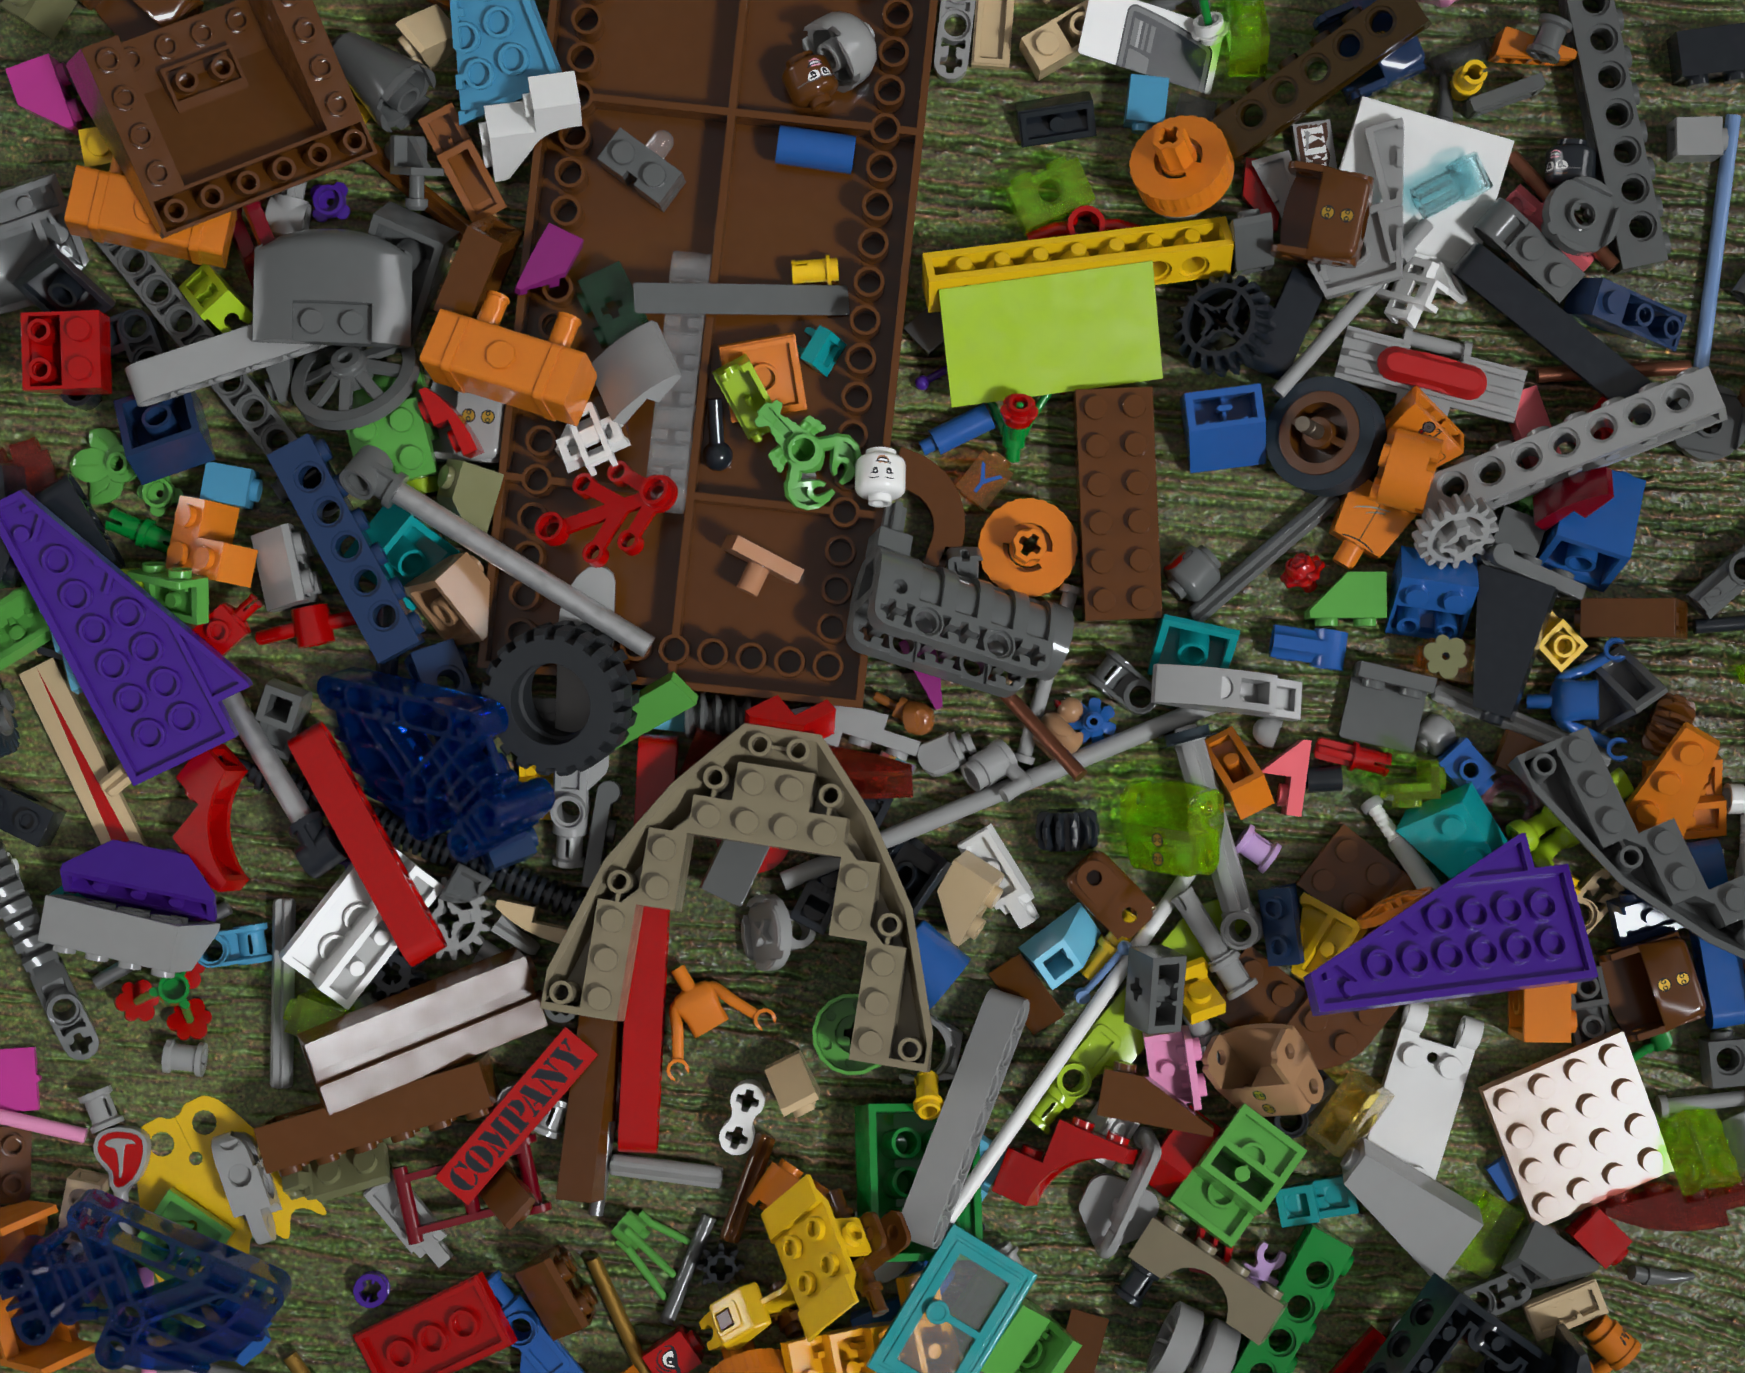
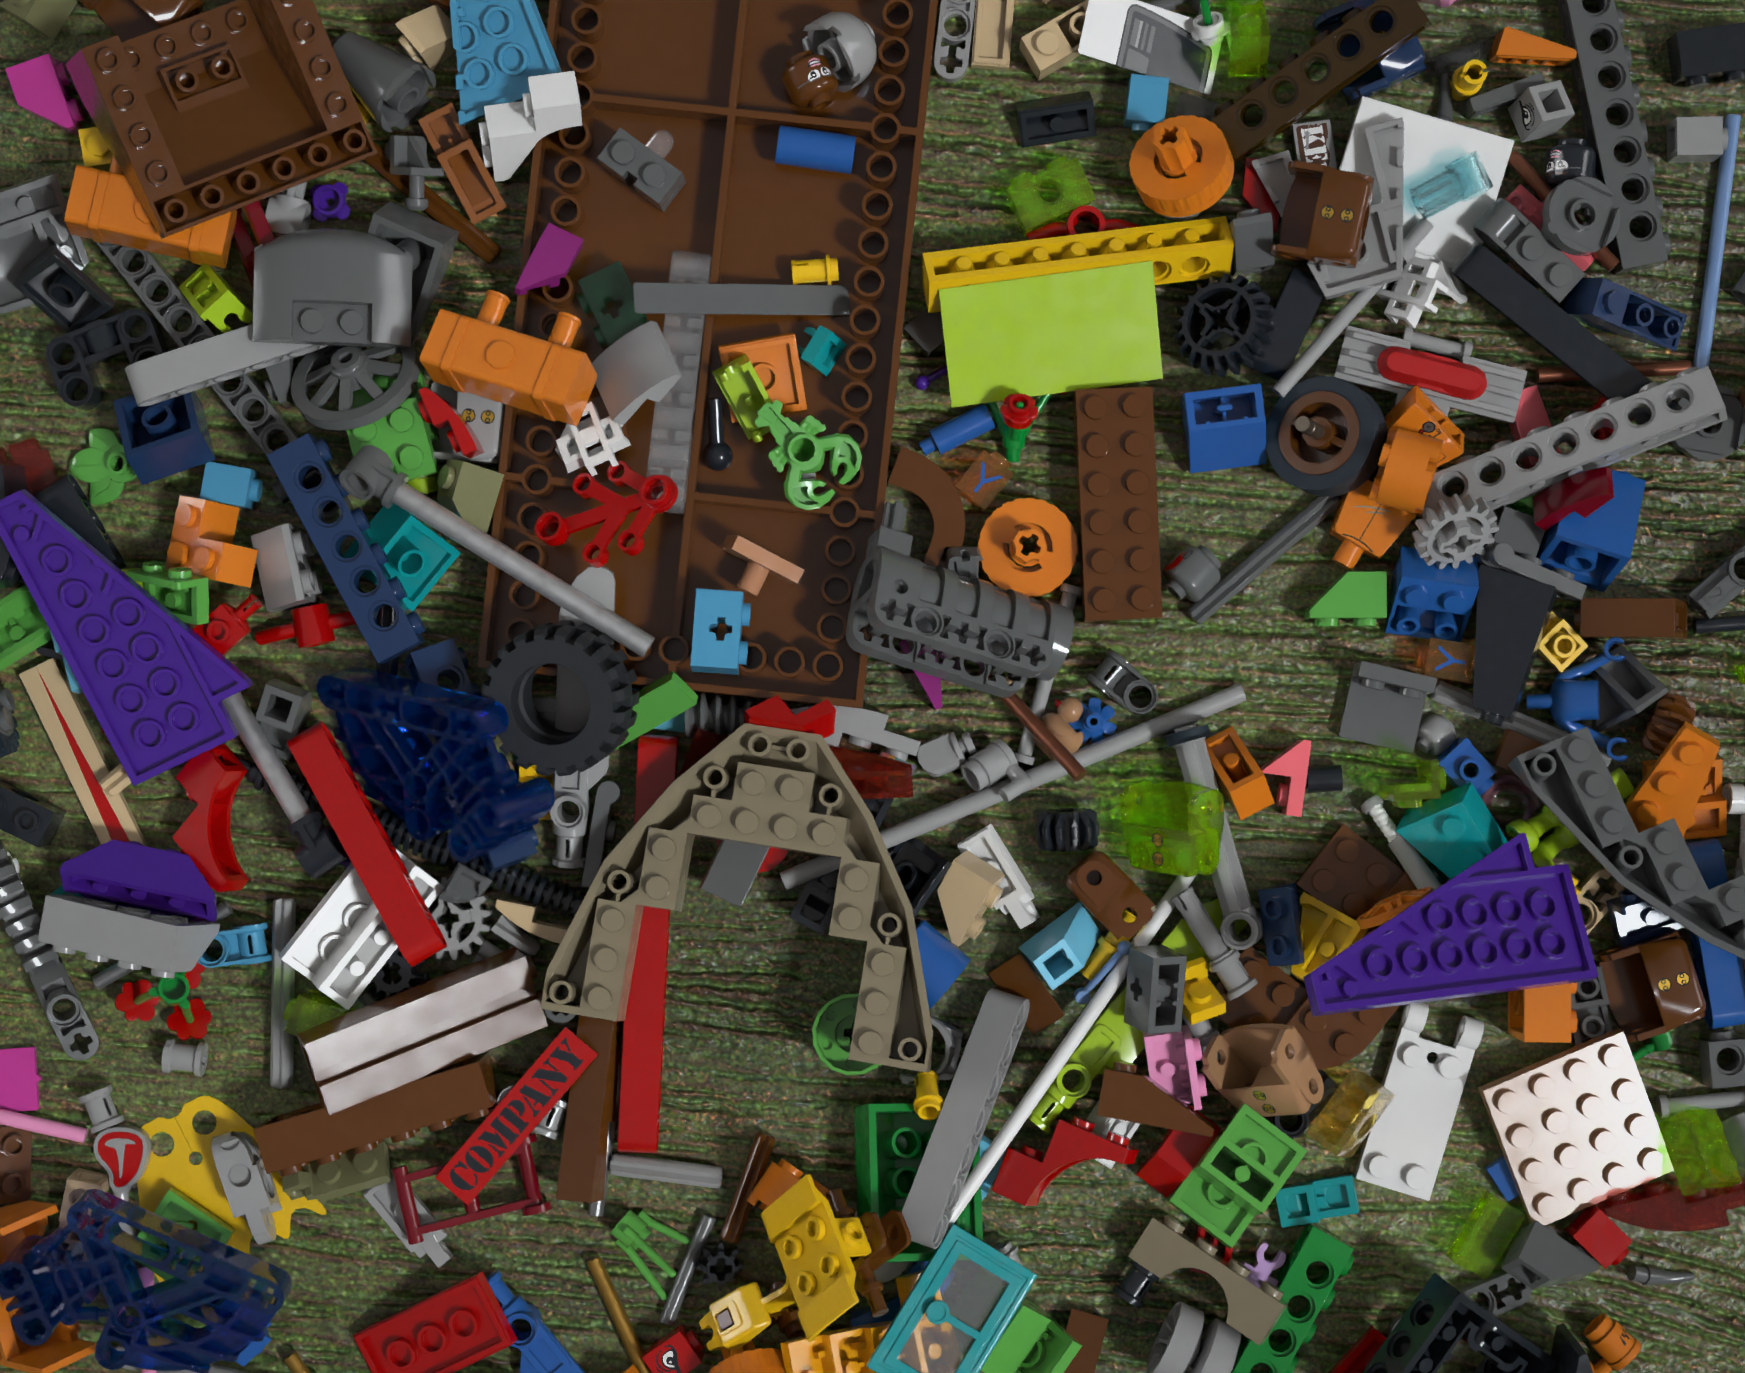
(66, 352): red slope -> none
(143, 532): green pin -> none
(157, 504): bright green plate -> none
(382, 1294): dark purple bush -> none
(454, 598): medium nougat slope -> none
(479, 265): reddish brown window -> none
(508, 1196): reddish brown slope -> none
(557, 1292): reddish brown slope -> none
(702, 1011): orange piece -> none
(712, 609): none -> dark azure brick
(742, 1117): white axle -> none
(768, 932): light grey tile -> none
(793, 1084): tan slope -> none
(880, 476): white head -> none
(915, 715): dark orange piece -> none
(1118, 1208): light grey piece -> none
(1192, 643): teal slope -> none
(1226, 691): light grey slope -> none
(1257, 848): lavender bush -> none
(1267, 731): light grey hinge -> none
(1302, 572): red plant -> none
(1317, 647): blue piece -> none
(1352, 756): red axle -> none
(1415, 1209): light grey slope -> none
(1453, 648): olive plant -> none
(1541, 111): none -> light grey brick
(1549, 38): dark grey bush -> none
(1568, 1304): tan plate -> none

